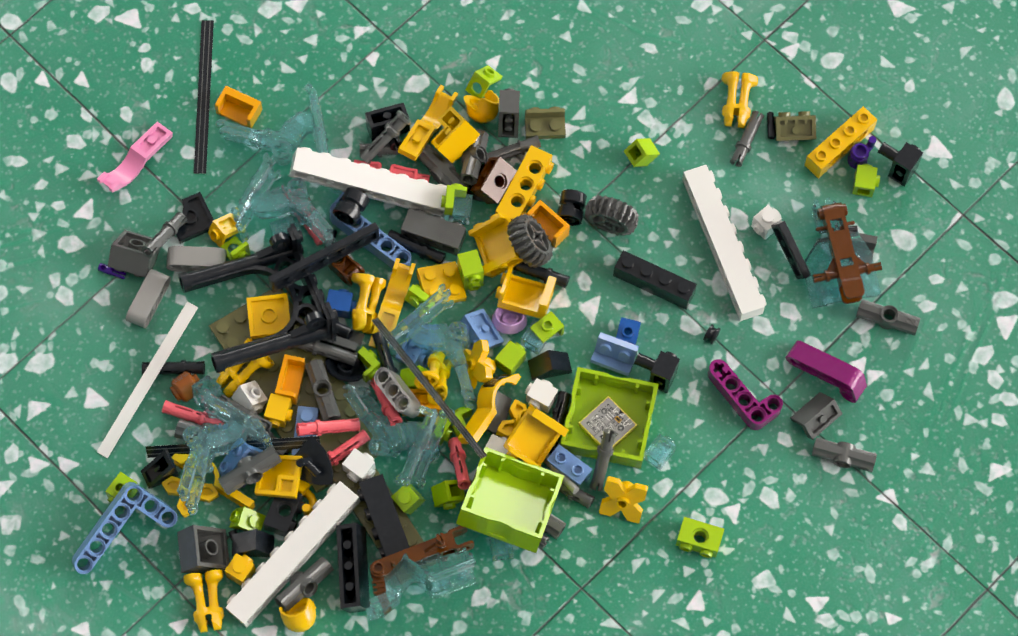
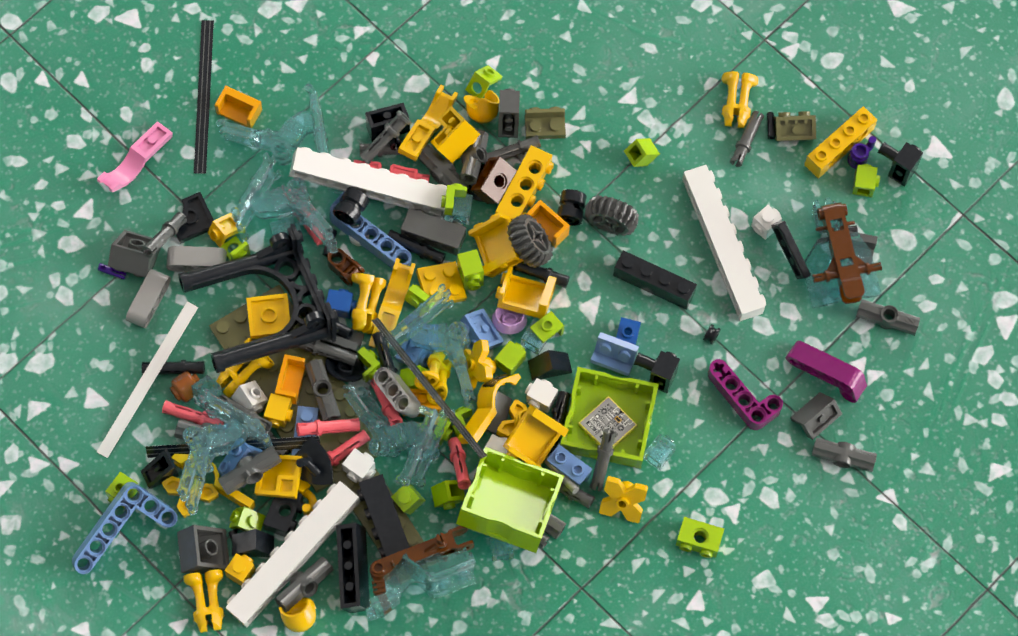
(323, 257): black tile -> none

